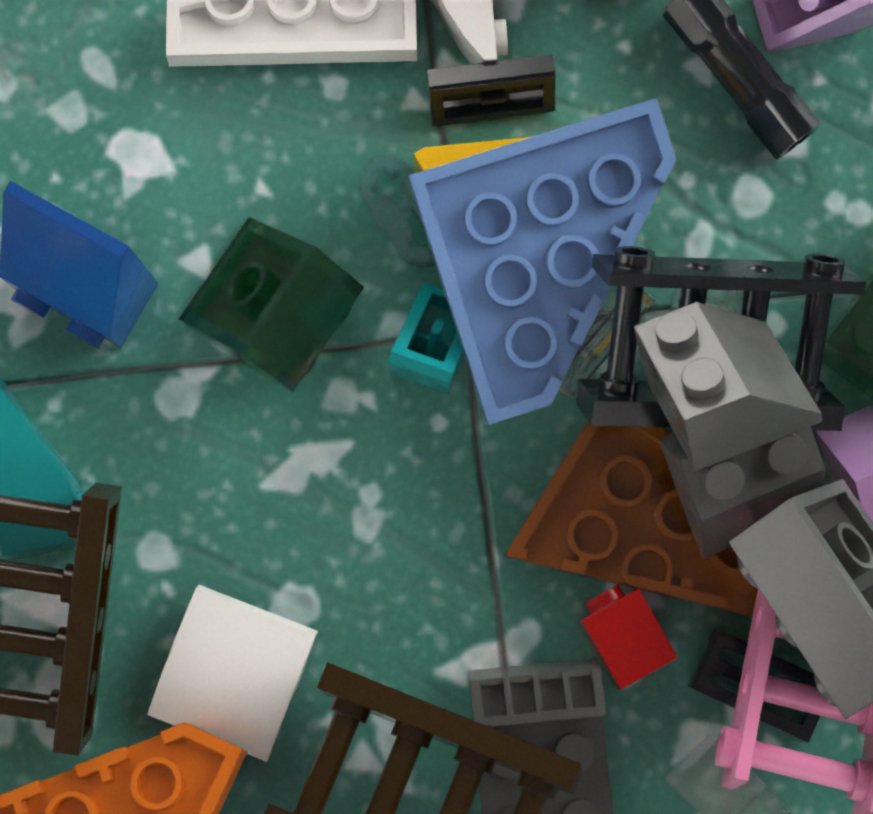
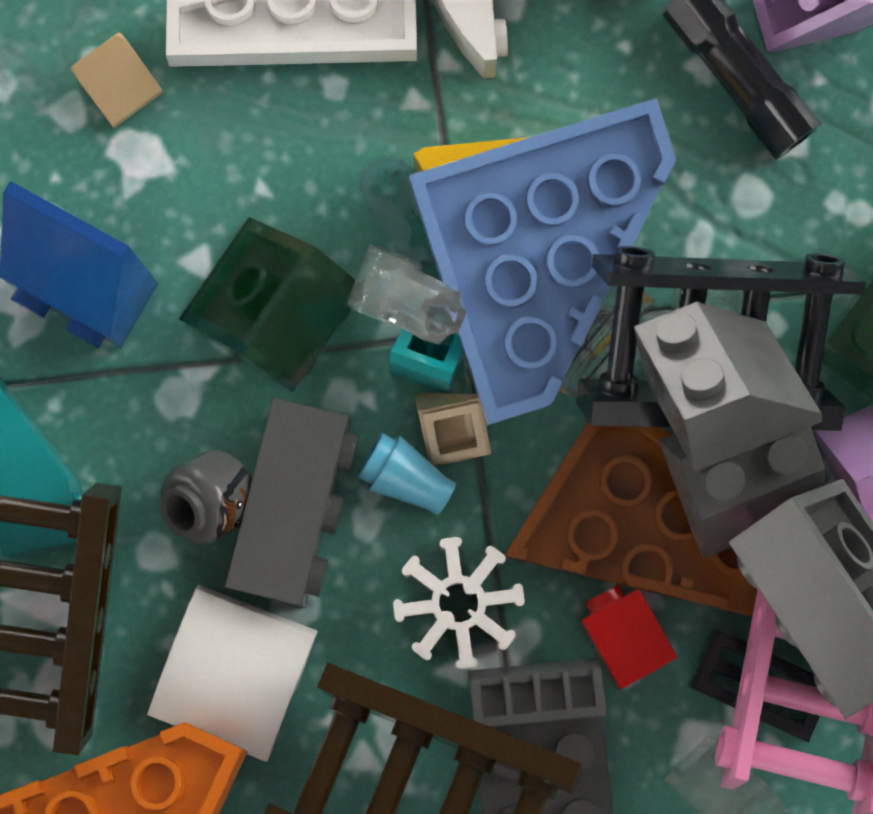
(116, 79): none -> tan slope
(205, 497): none -> dark grey head
(292, 503): none -> dark grey brick
(400, 294): none -> clear piece
(405, 475): none -> medium azure cone
(452, 427): none -> tan slope
(470, 587): none -> white gear
(491, 90): black tile -> none

